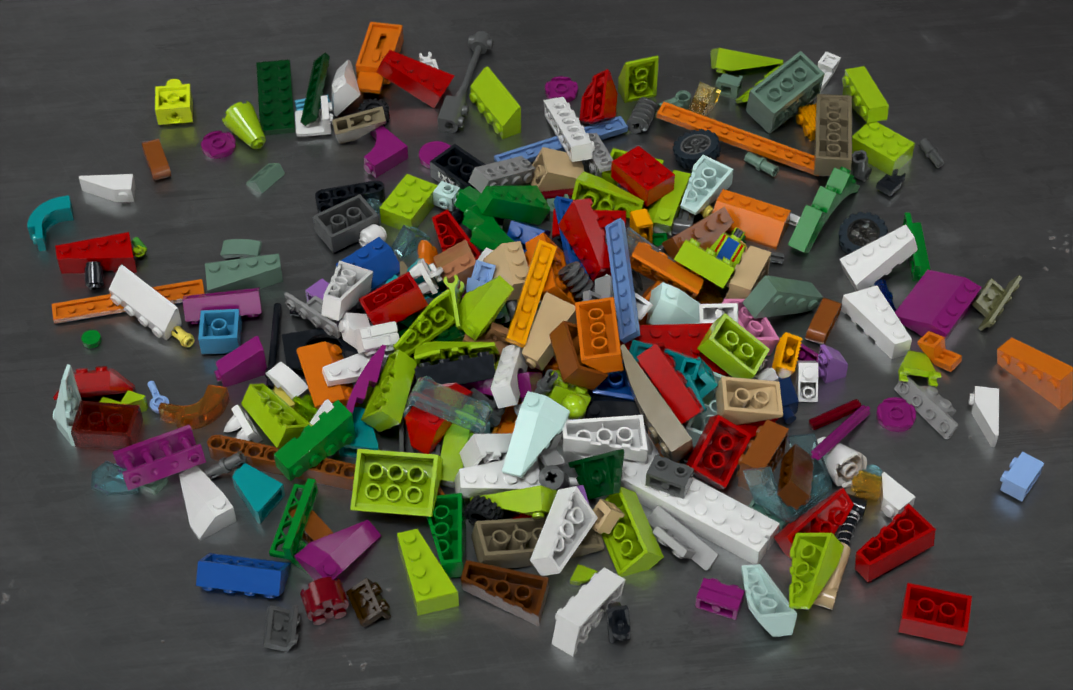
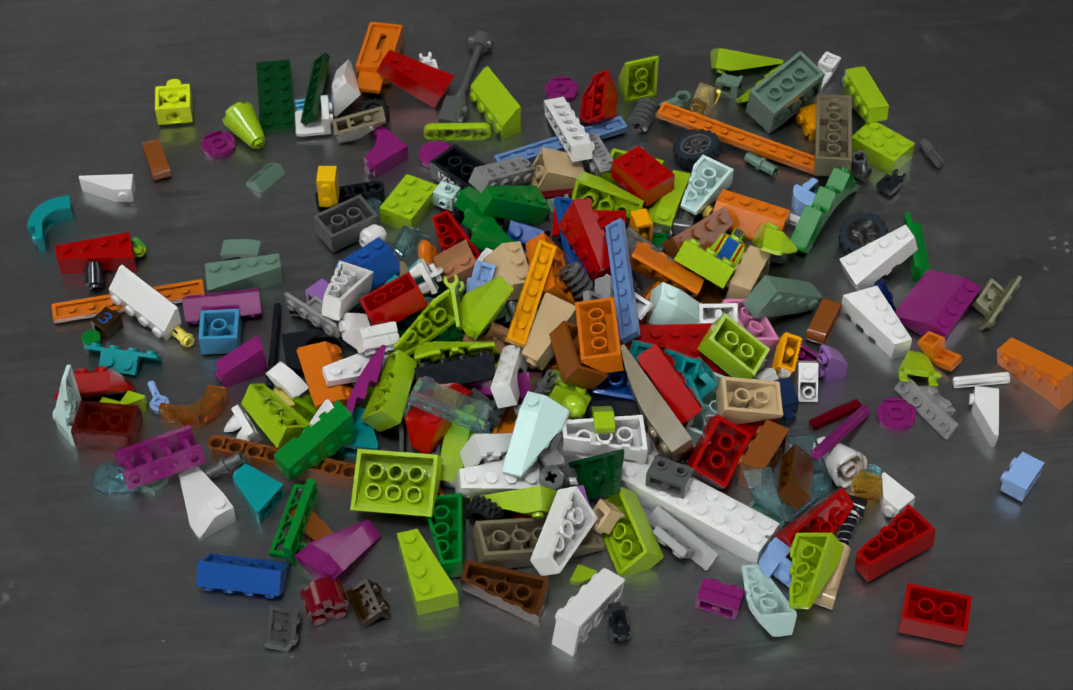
(107, 323): none -> dark brown brick
(122, 361): none -> teal bracket
(327, 186): none -> yellow brick
(457, 129): none -> lime beam
(603, 419): none -> lime slope
(773, 240): none -> lime wedge
(775, 561): none -> light blue brick
(804, 195): none -> light blue brick
(981, 380): none -> white axle

